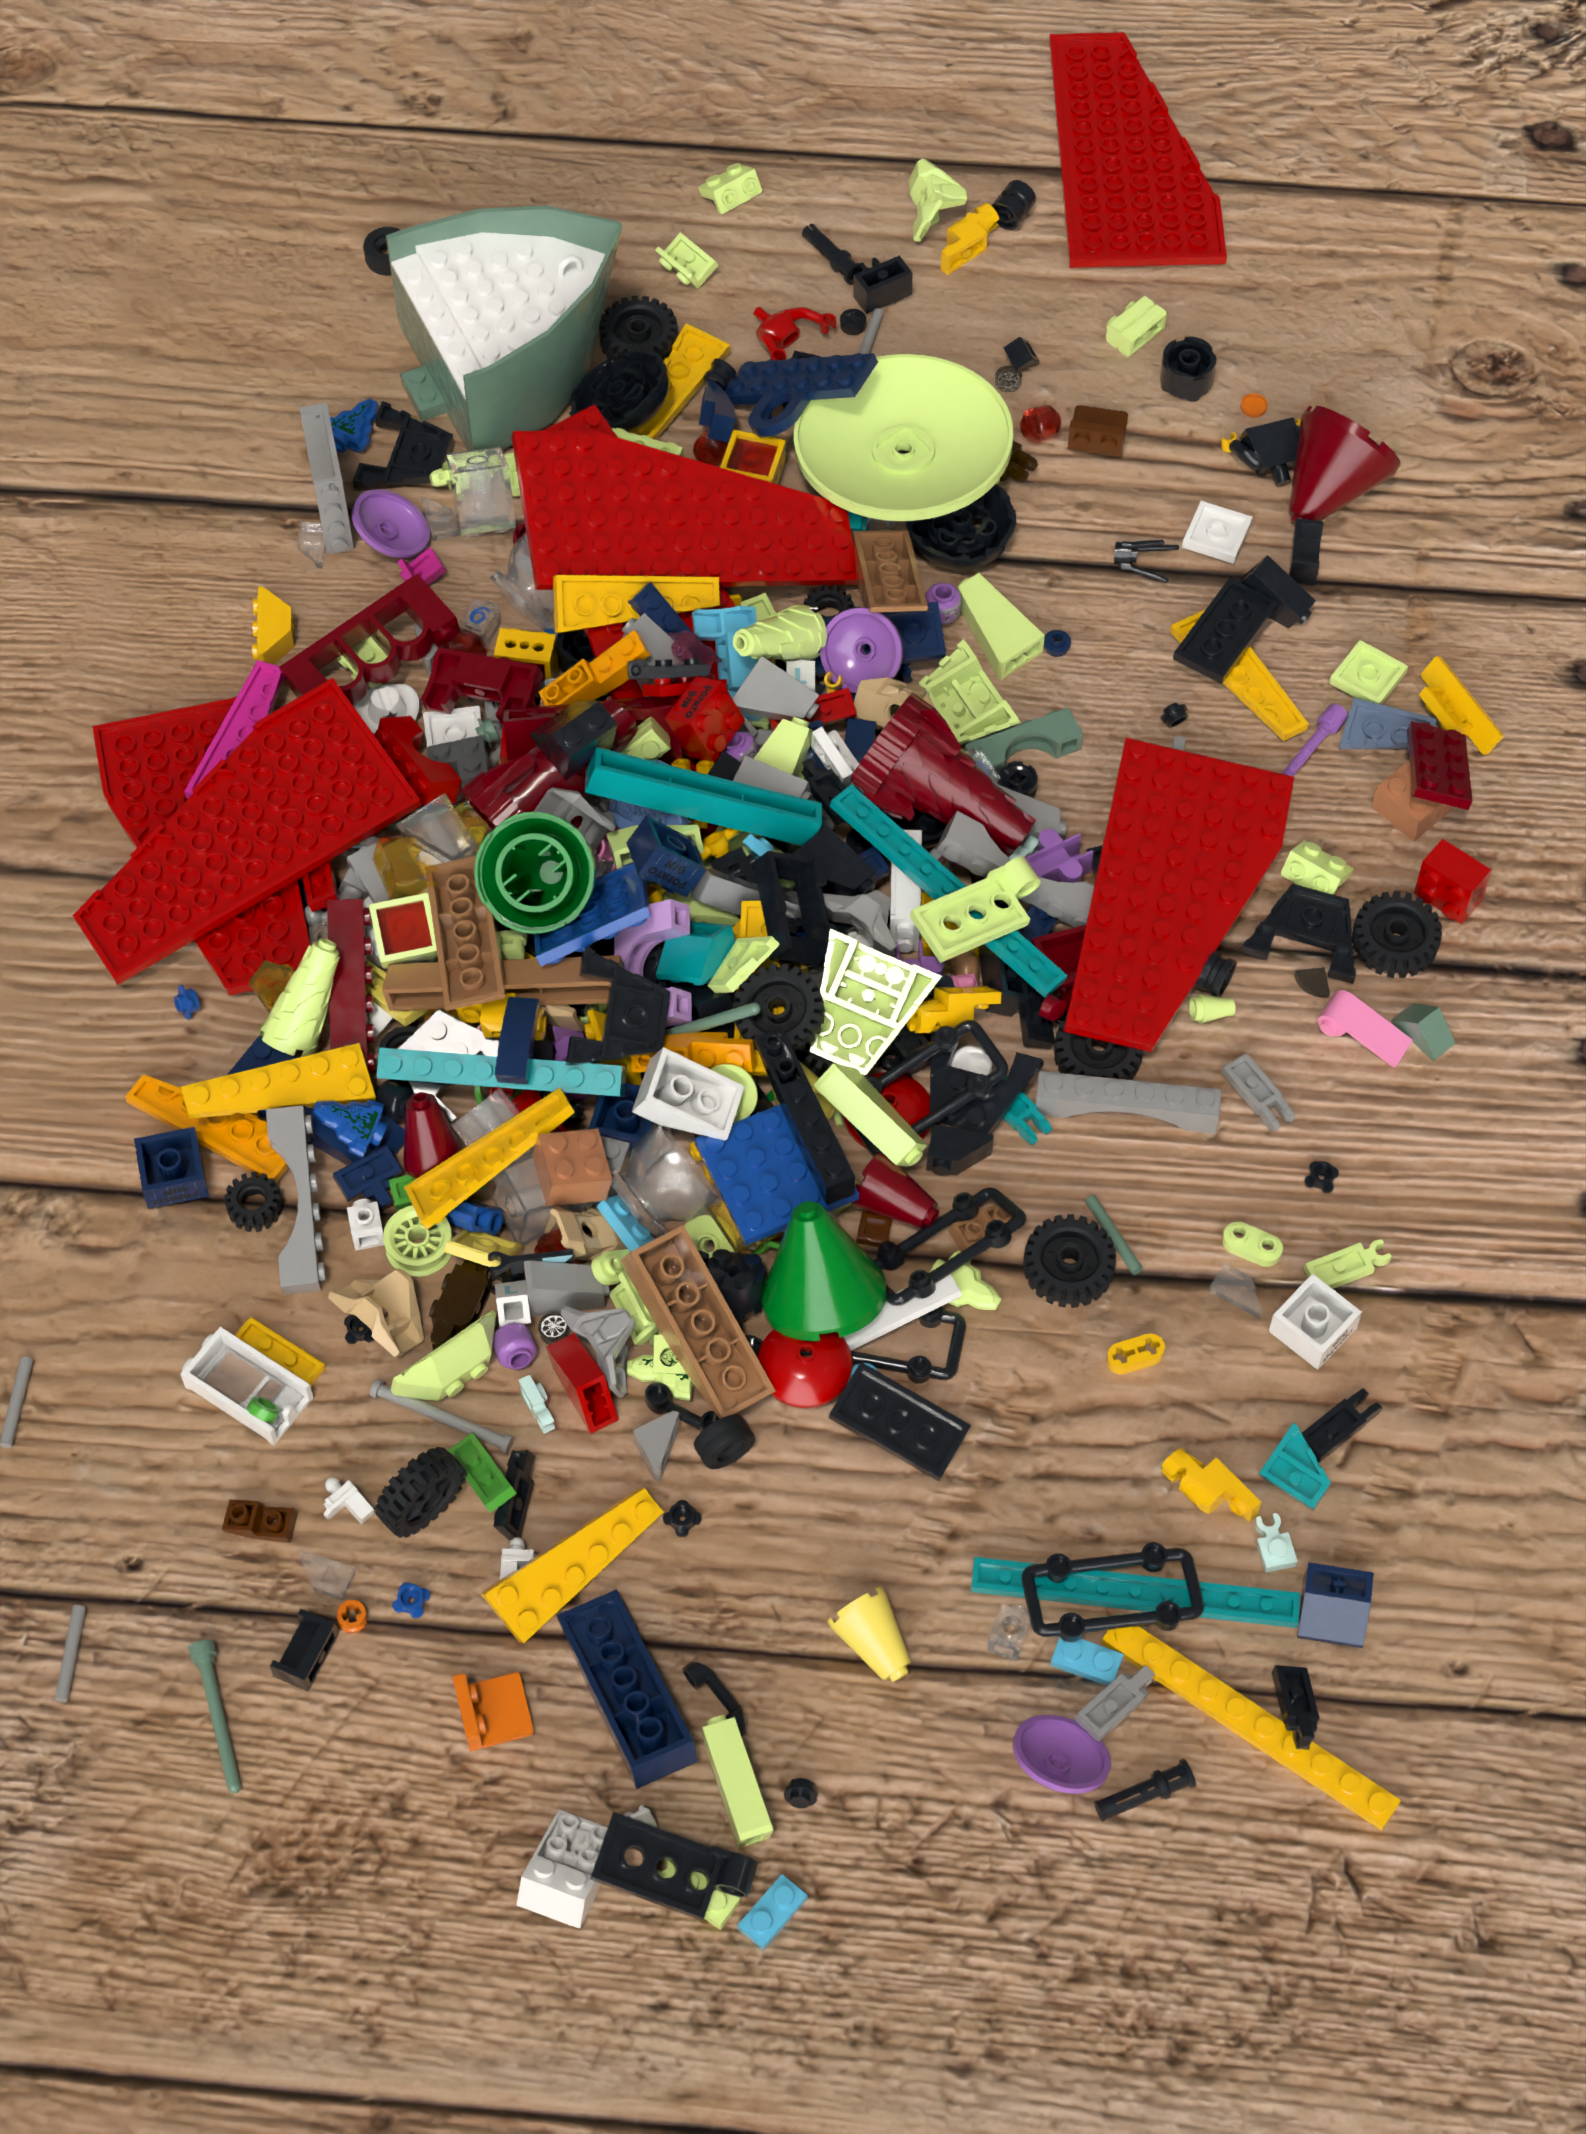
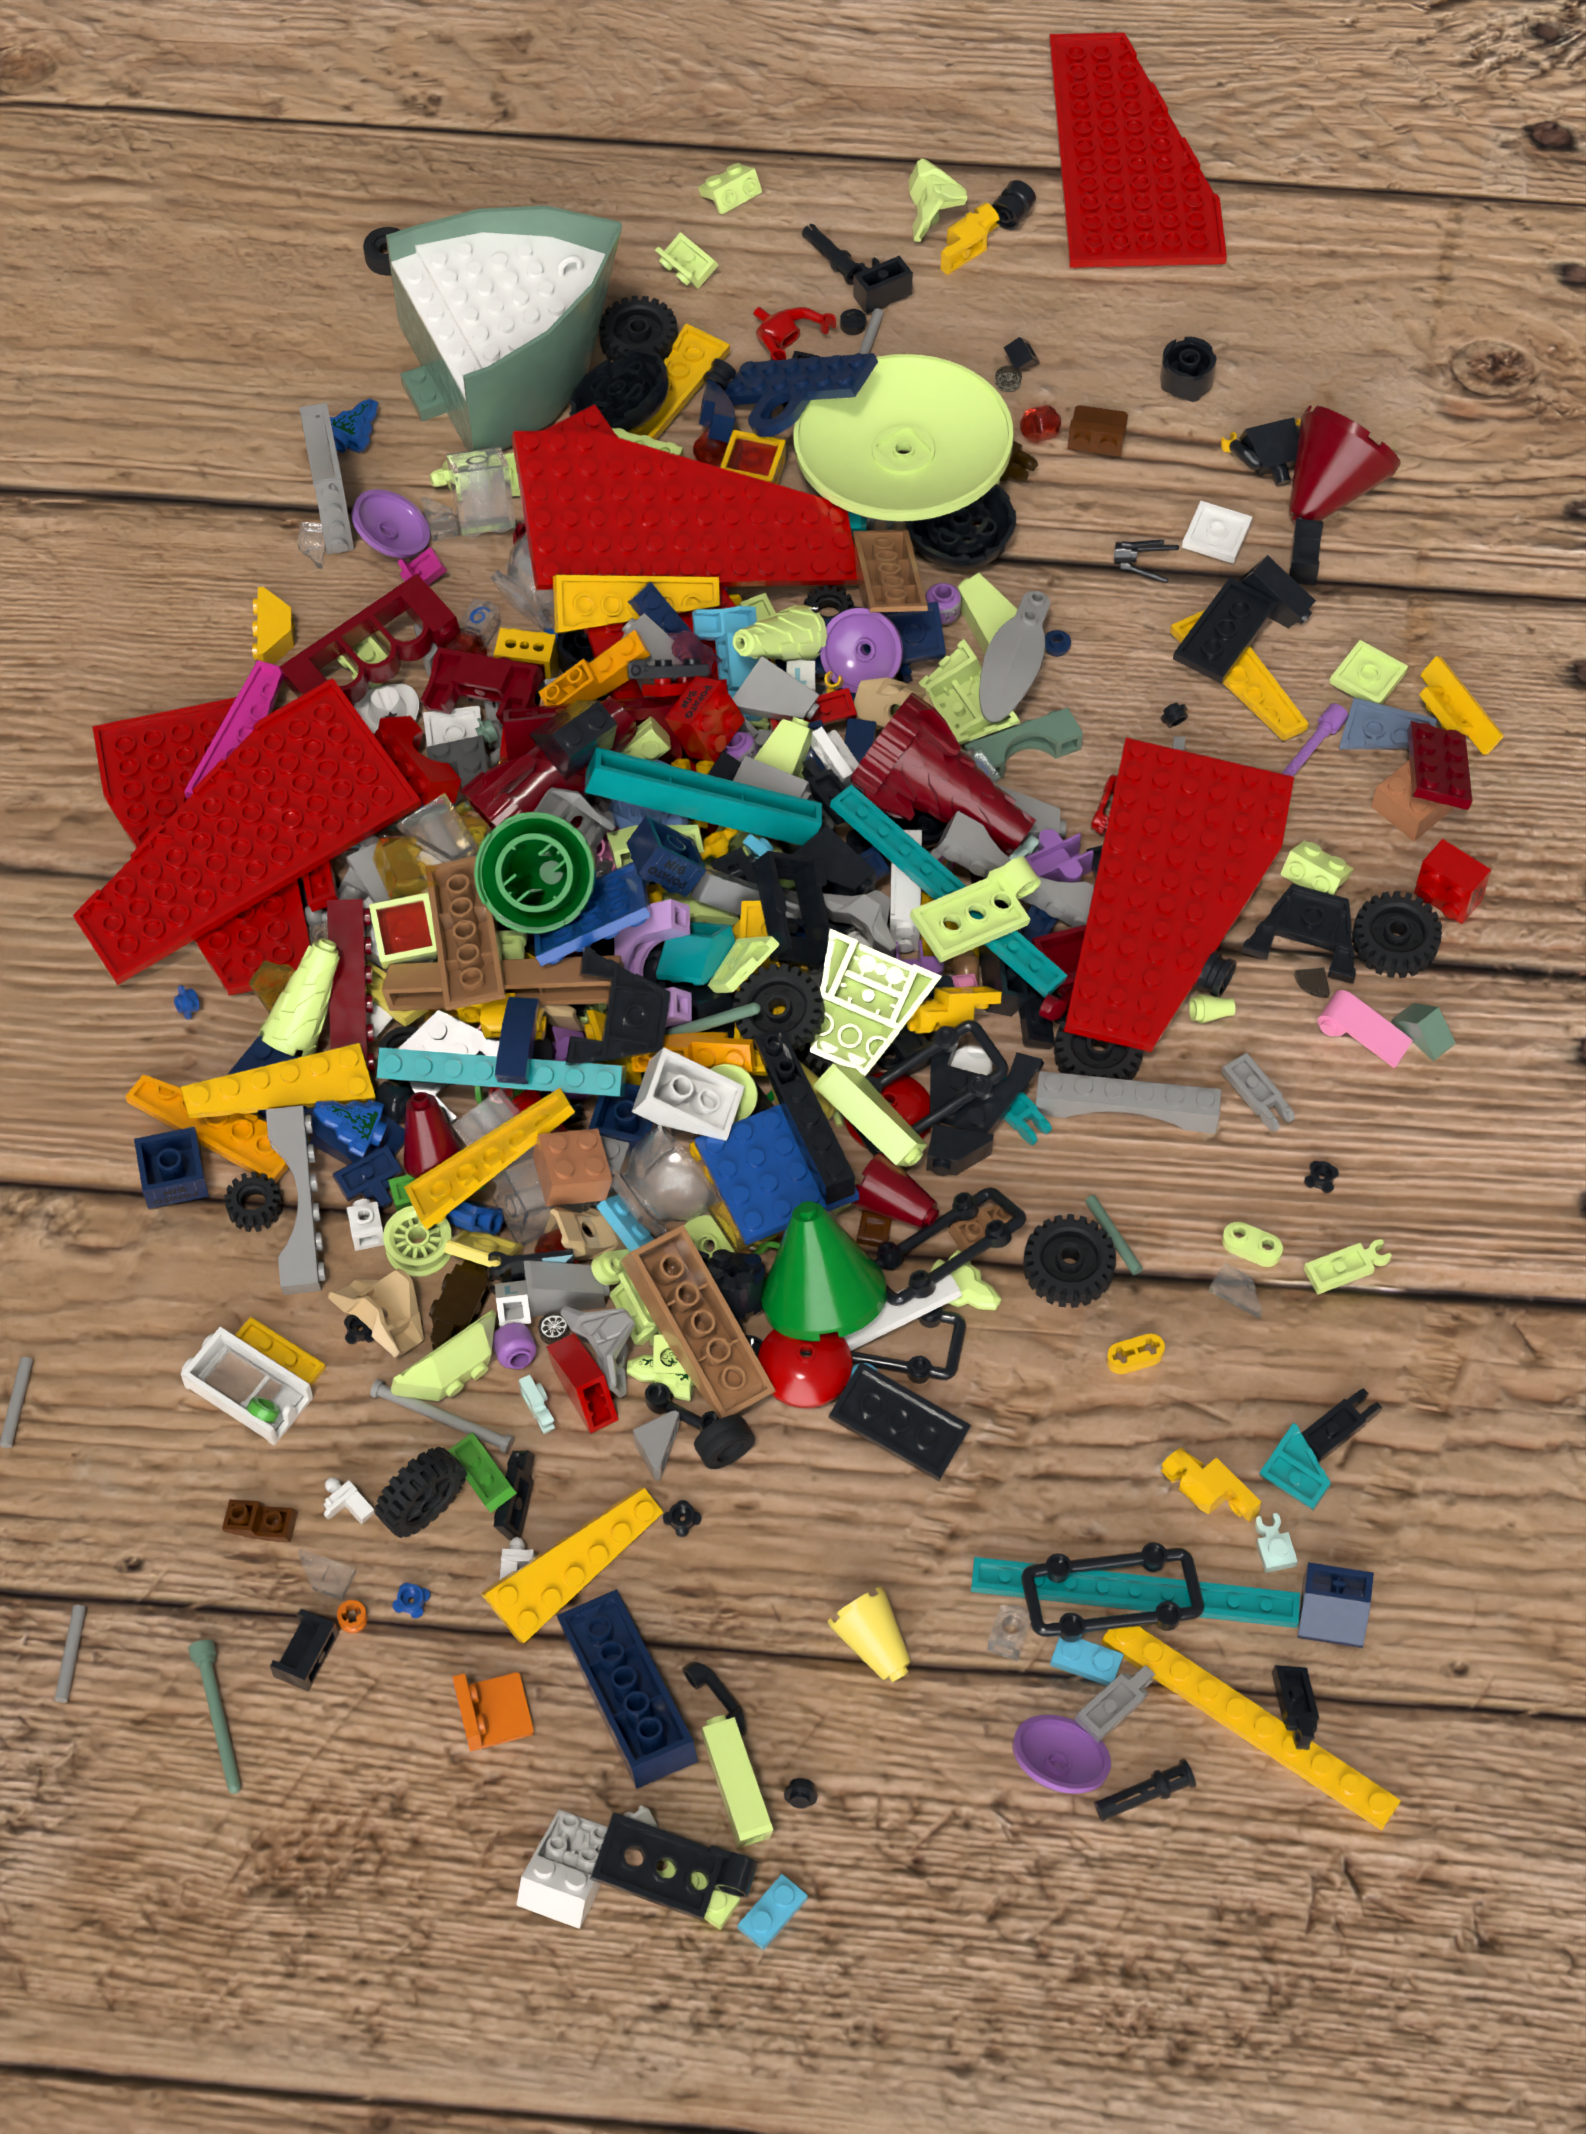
(415, 456): black wing -> none
(1013, 658): none -> light grey plant
(1018, 772): black wheel -> none
(1100, 819): none -> red piece
(1135, 326): yellowish green brick -> none
(1254, 405): orange piece -> none
(1315, 1321): white brick -> none

